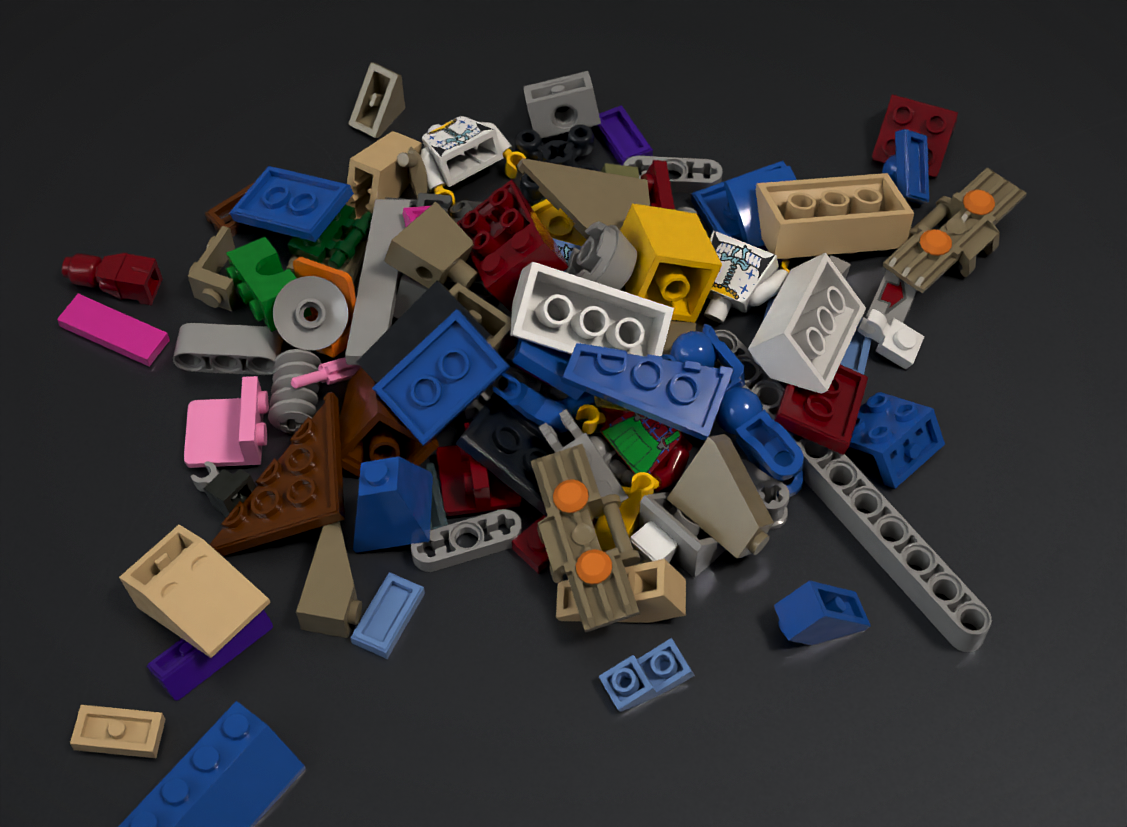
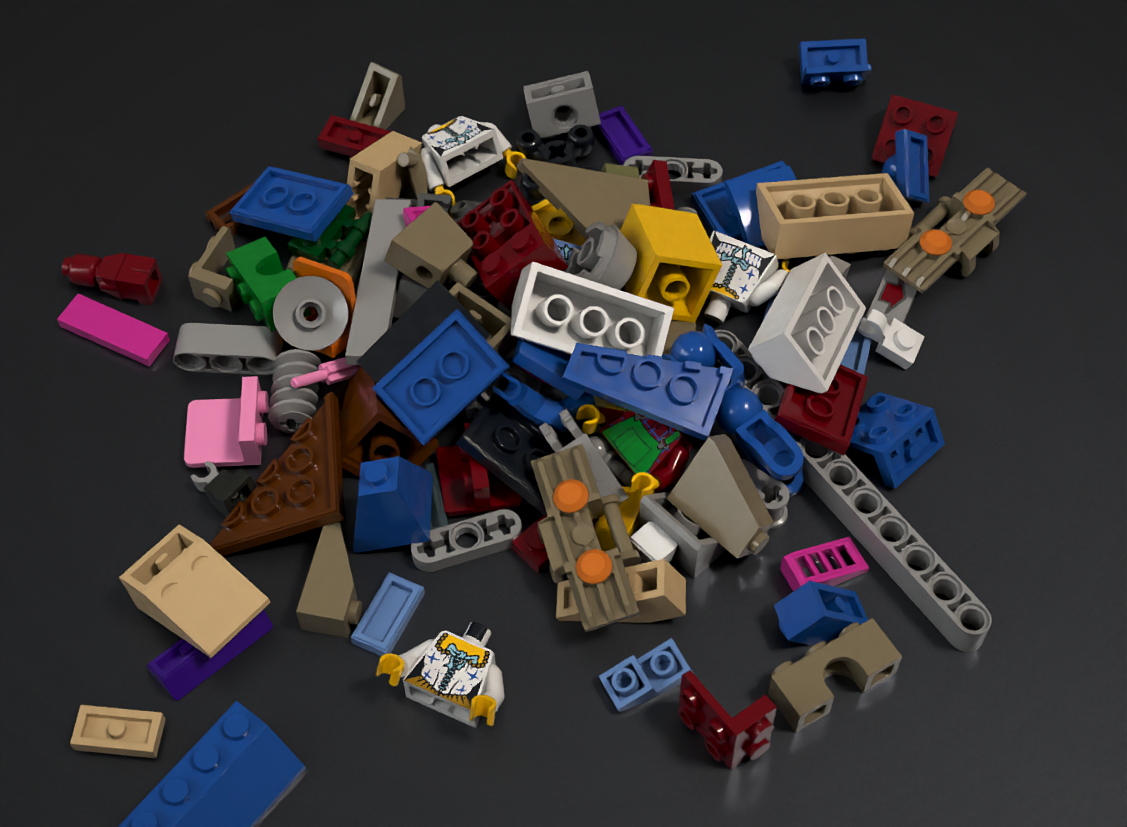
(348, 136): none -> dark red plate
(451, 675): none -> torso
(726, 737): none -> dark red bracket
(793, 563): none -> dark pink slope
(834, 62): none -> blue bracket
(858, 652): none -> dark tan arch

